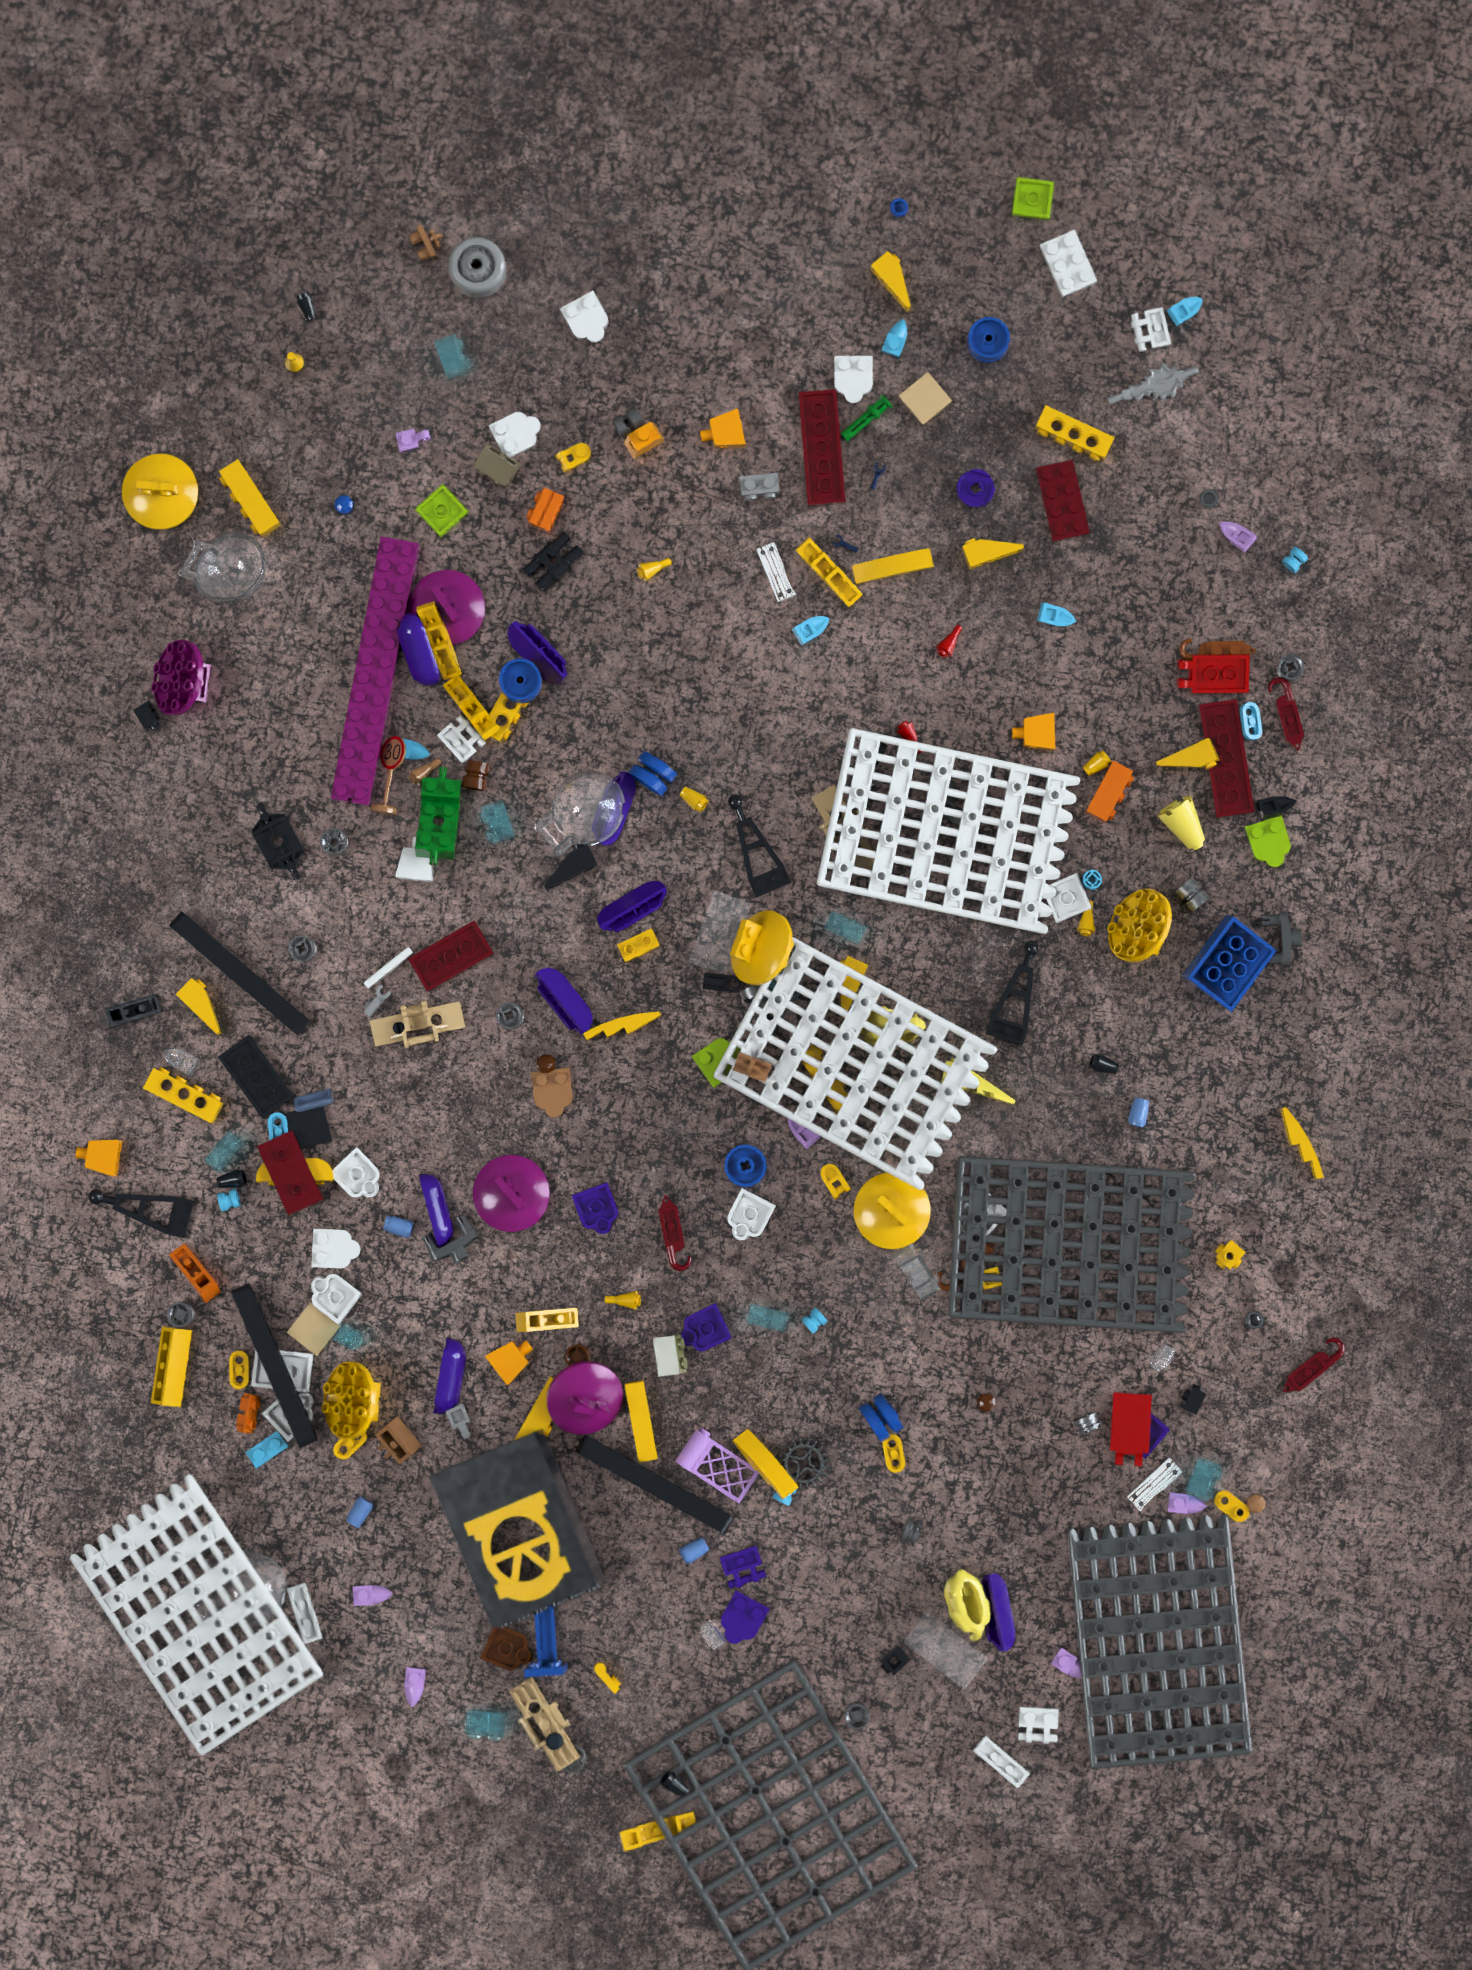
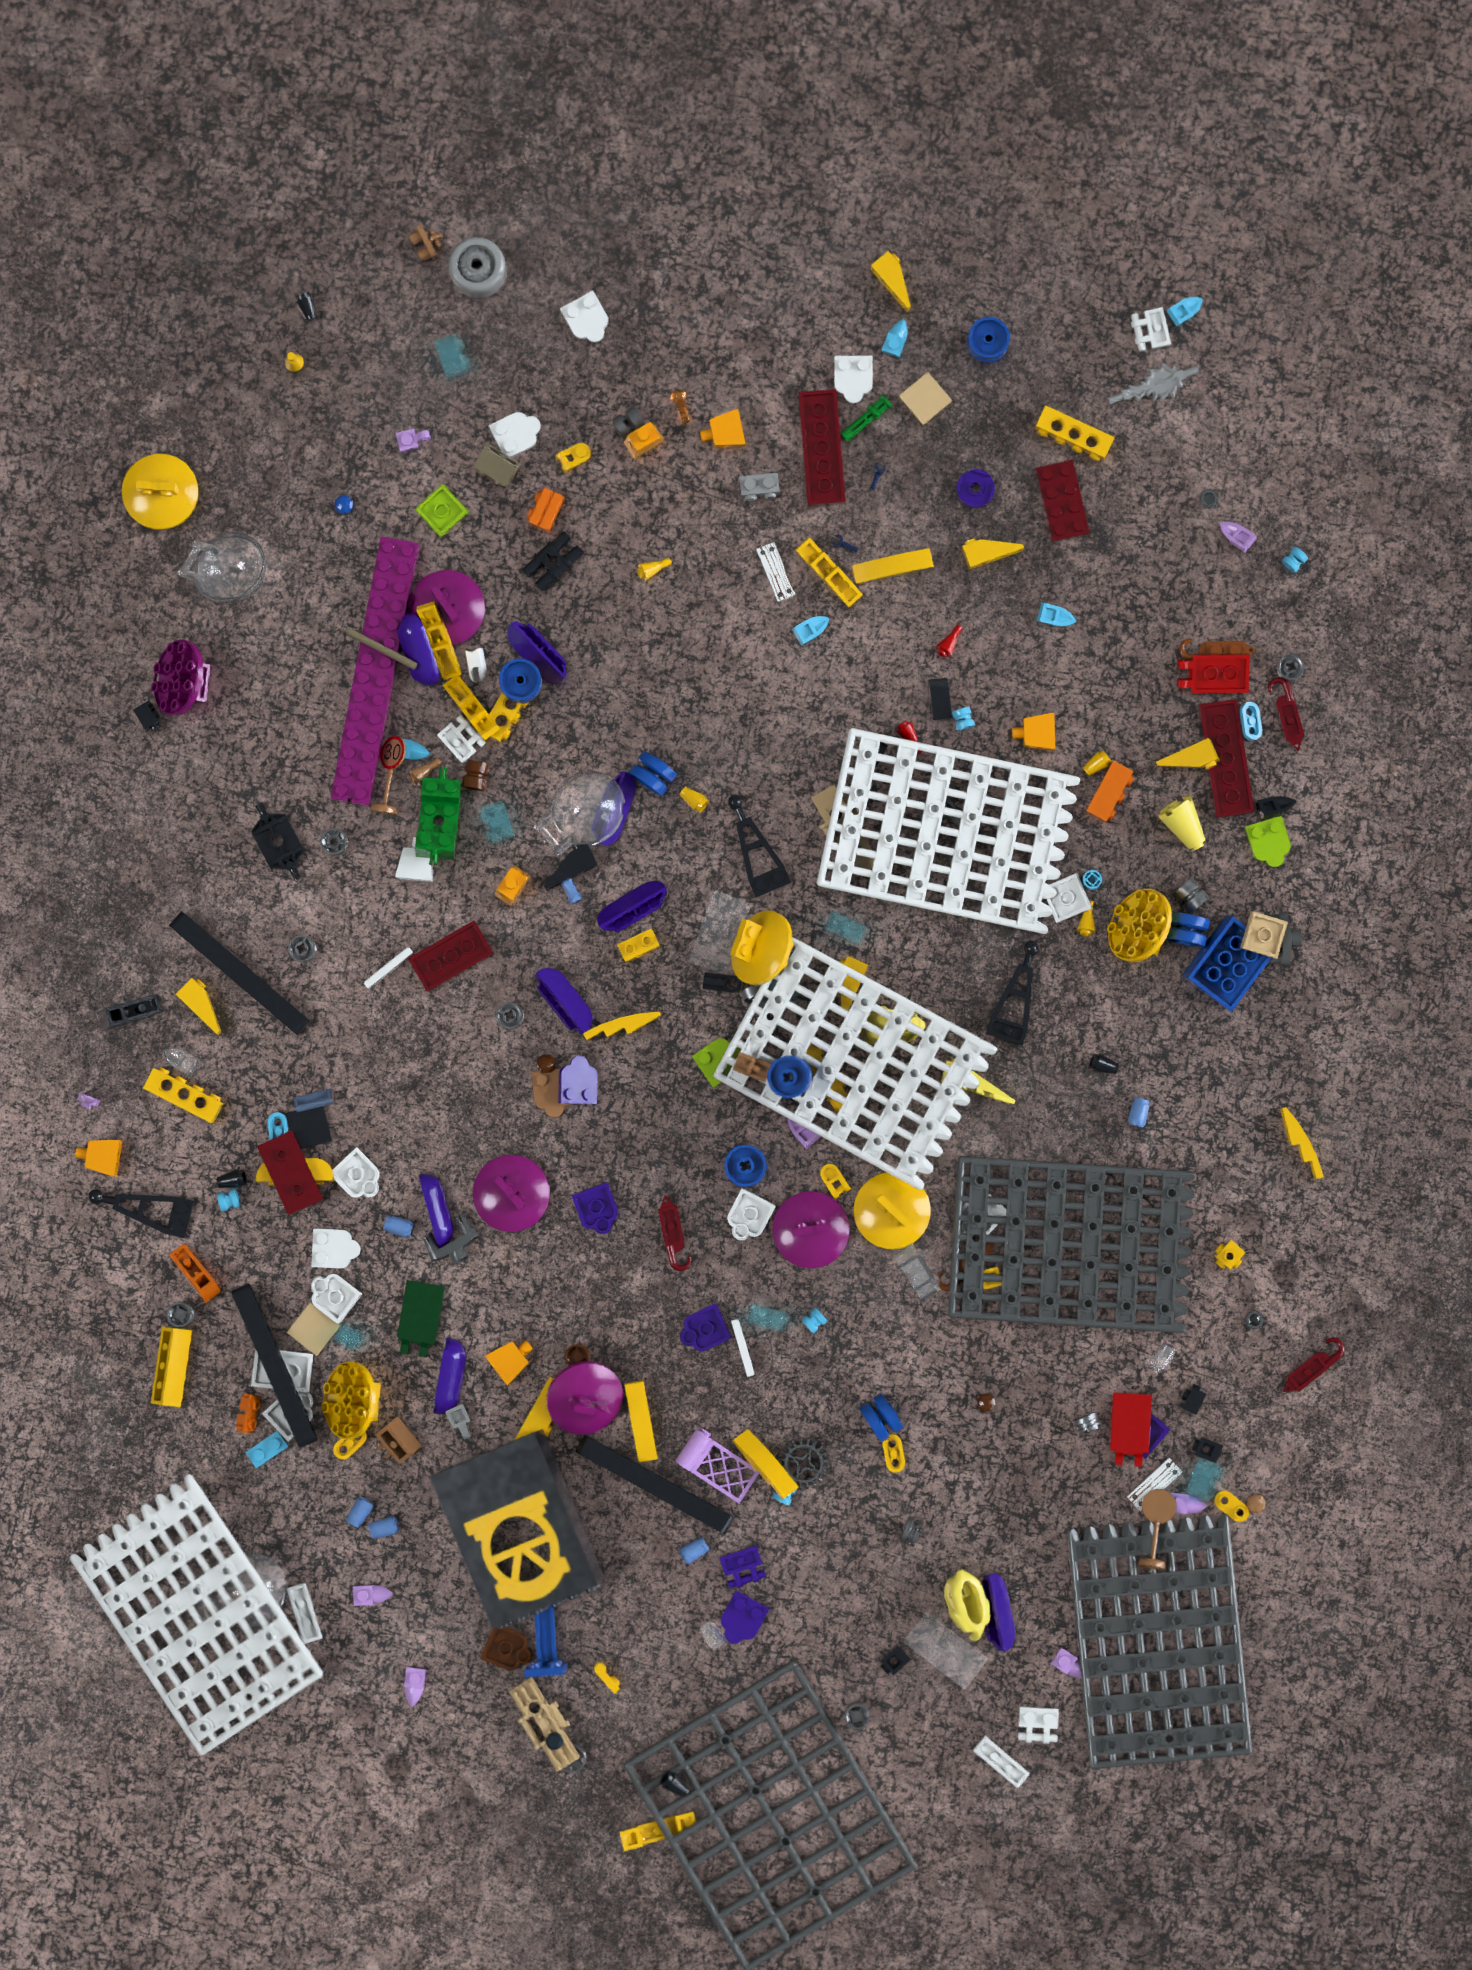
(88, 1101): none -> lavender plate
(224, 1152): clear light blue brick -> none
(237, 1369): yellow plate -> none
(250, 498): yellow brick -> none
(256, 1076): black plate -> none
(373, 1005): light grey plate -> none
(381, 648): none -> dark tan bar
(384, 1527): none -> medium blue piece
(416, 1017): tan piece -> none
(420, 1316): none -> dark green tile
(476, 663): none -> white piece
(485, 1723): clear light blue brick -> none
(512, 885): none -> light orange torso
(546, 1319): yellow slope -> none
(571, 891): none -> medium blue pin
(578, 1083): none -> plate
(628, 1300): yellow cone -> none
(670, 1355): brick -> none
(679, 397): none -> clear orange bar
(742, 1347): none -> white tile
(781, 1084): none -> blue wheel
(810, 1229): none -> magenta bracket
(898, 207): blue tile -> none
(940, 698): none -> black slope
(960, 715): none -> medium azure wheel
(1032, 198): lime tile -> none
(1068, 263): white plate -> none
(1158, 1508): none -> medium nougat piece
(1187, 928): none -> blue wheel
(1214, 1449): none -> black brick
(1264, 934): none -> tan tile

